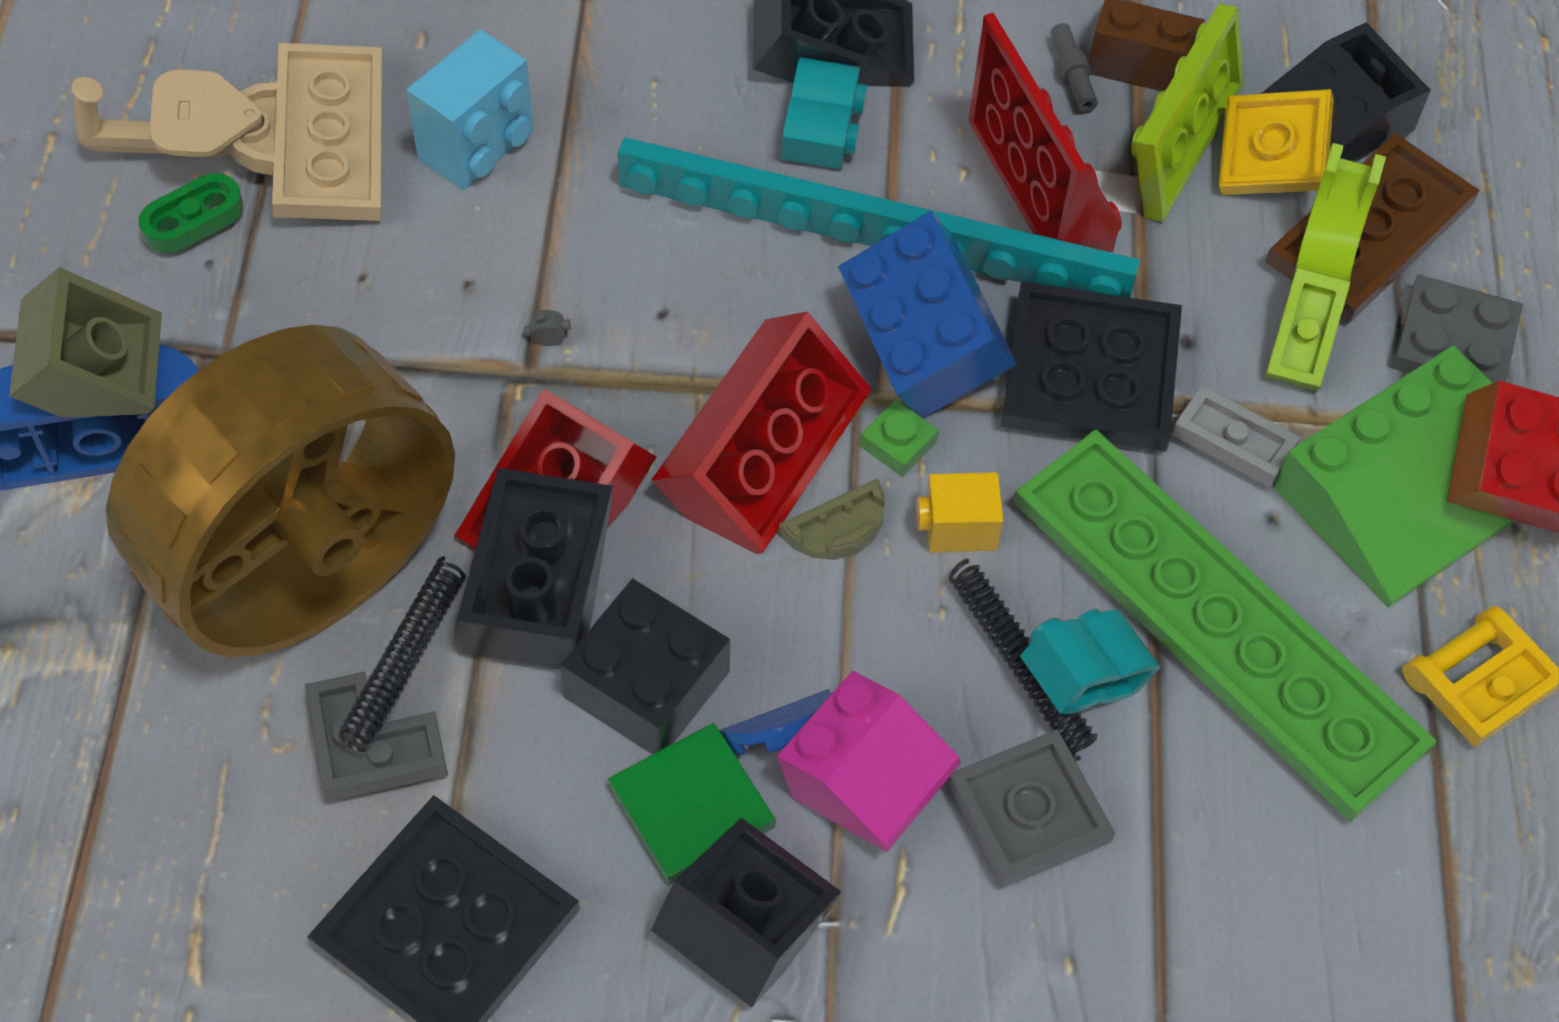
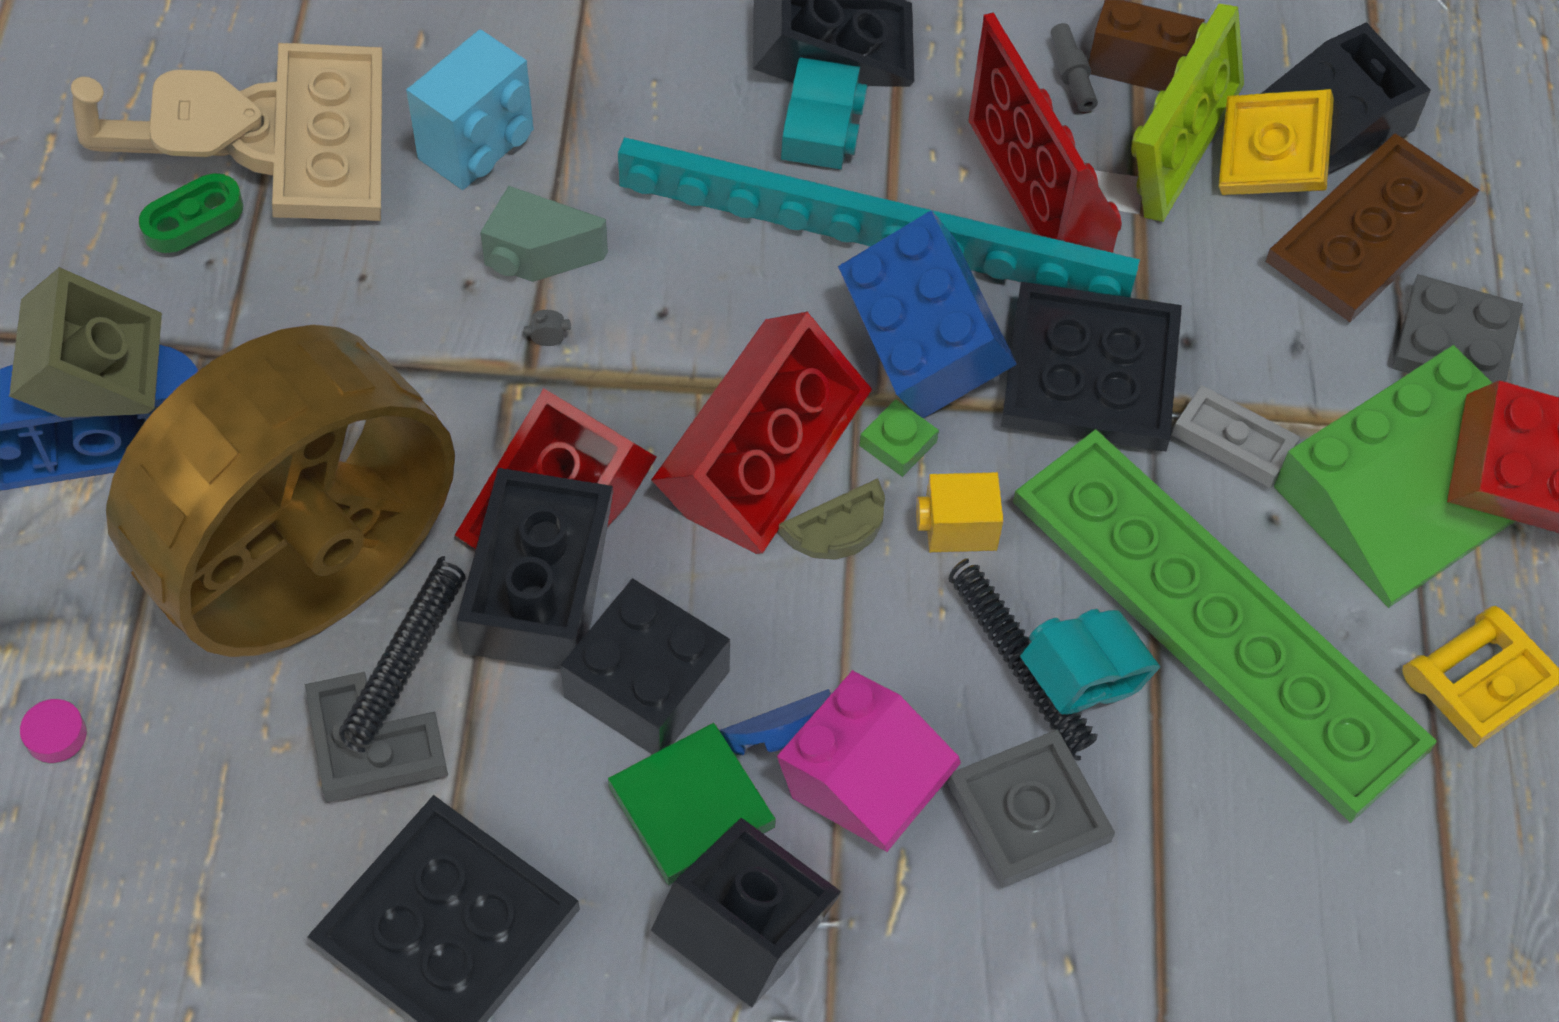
(53, 730): none -> dark pink tile
(540, 237): none -> sand green slope
(1323, 271): lime piece -> none

